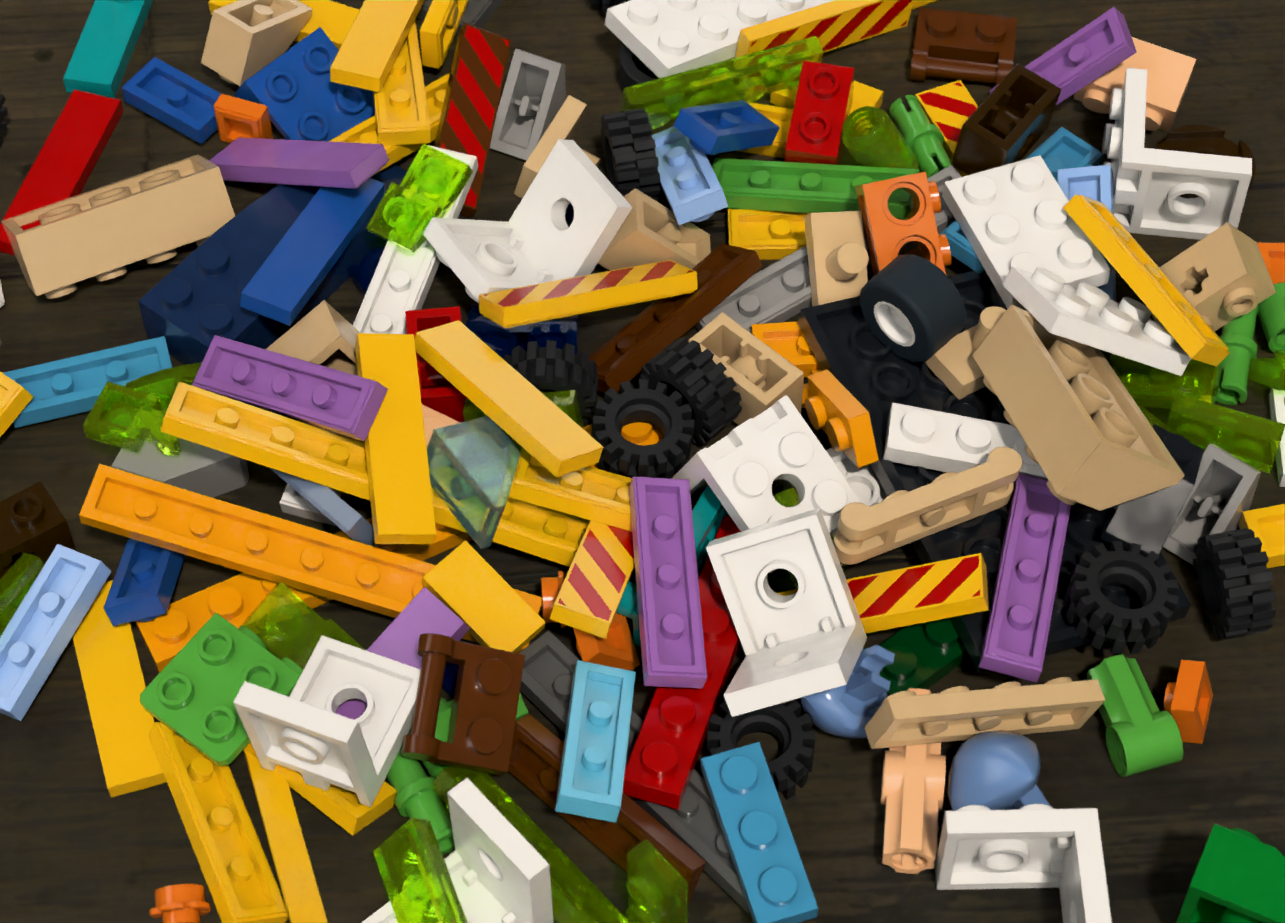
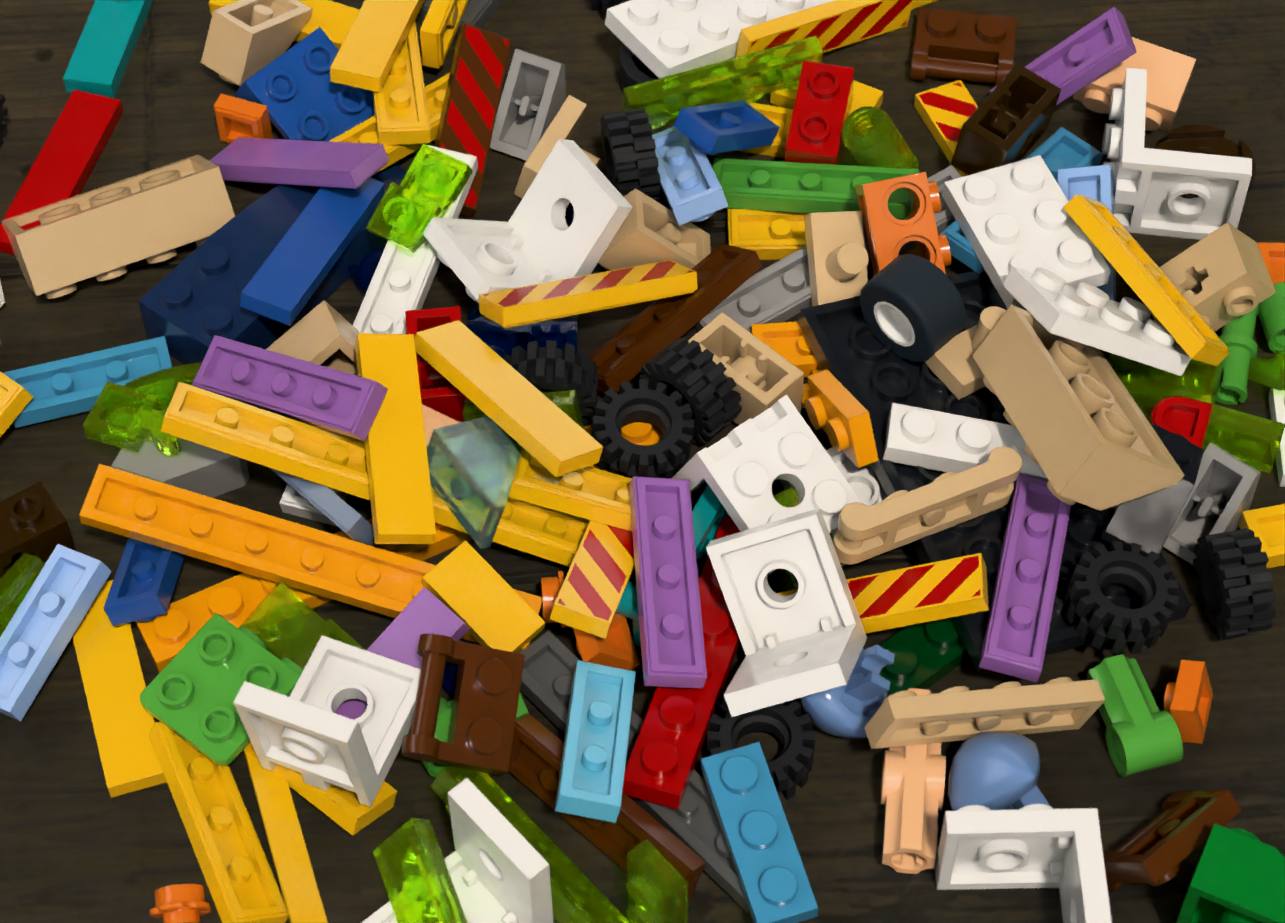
(173, 99): blue plate -> none
(419, 800): bright green pin -> none
(921, 135): bright green pin -> none
(1159, 847): none -> reddish brown plate
(1183, 417): none -> red tile

